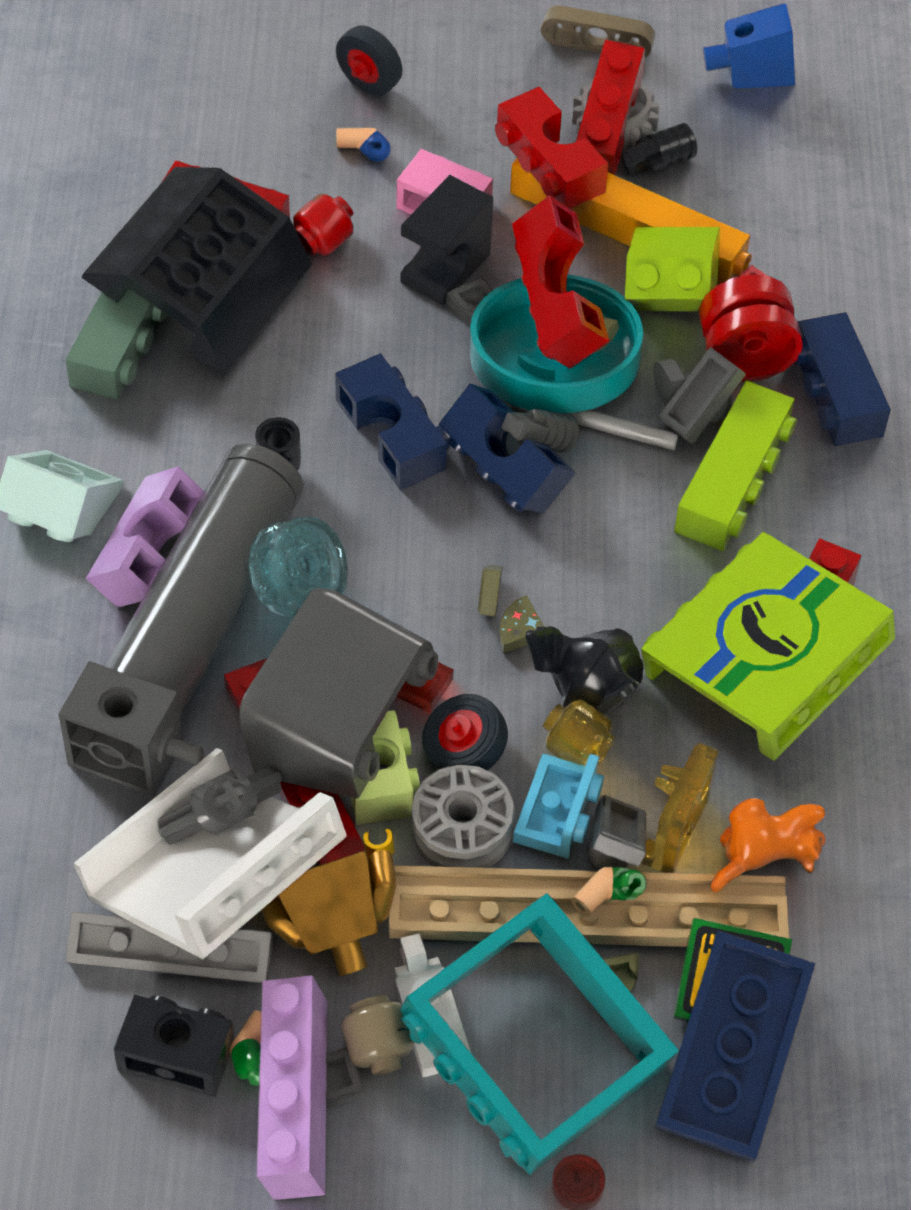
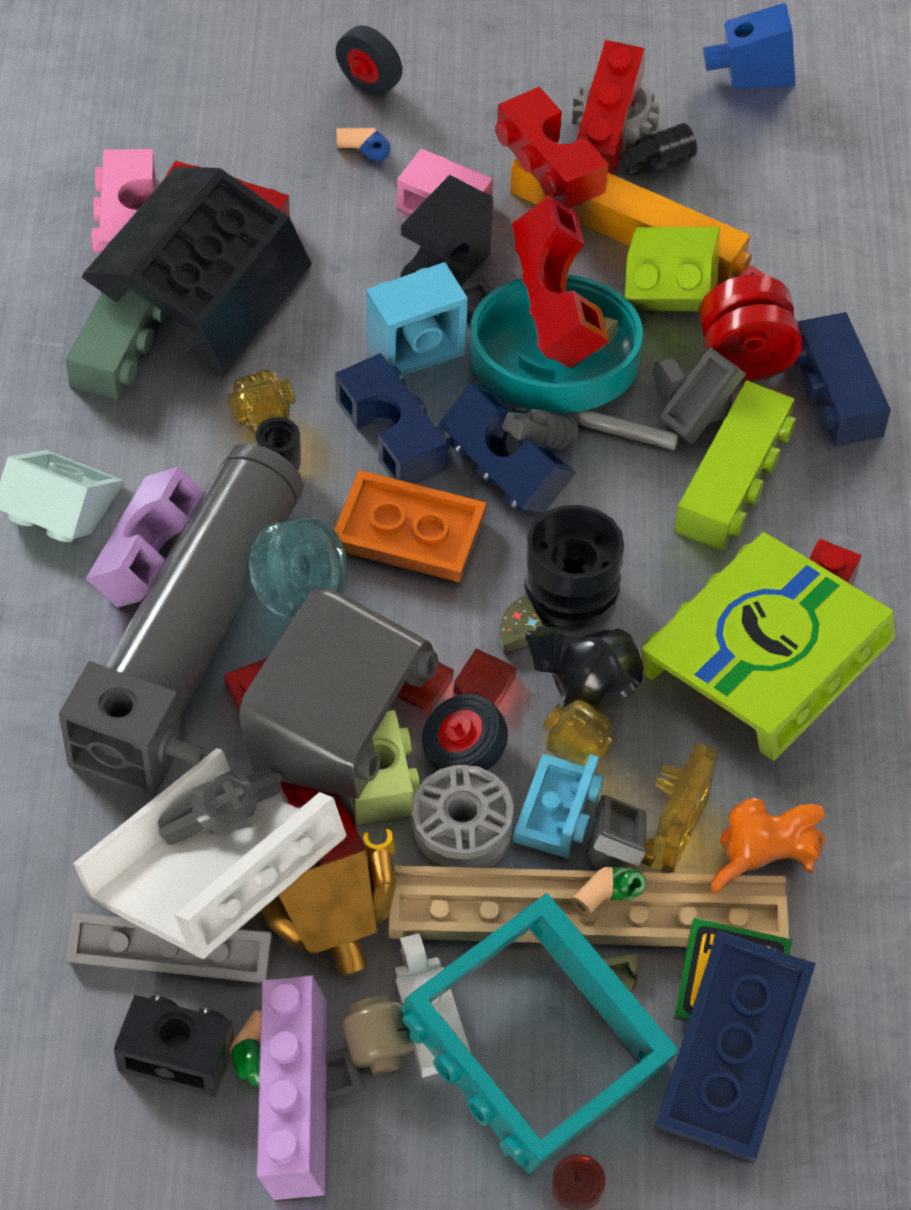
(124, 184): none -> bright pink arch
(260, 398): none -> clear yellow head
(324, 224): red head -> none
(410, 525): none -> orange plate
(417, 319): none -> medium azure brick
(485, 677): none -> clear red tile
(490, 590): olive tile -> none
(573, 566): none -> black wheel
(584, 40): dark tan beam -> none

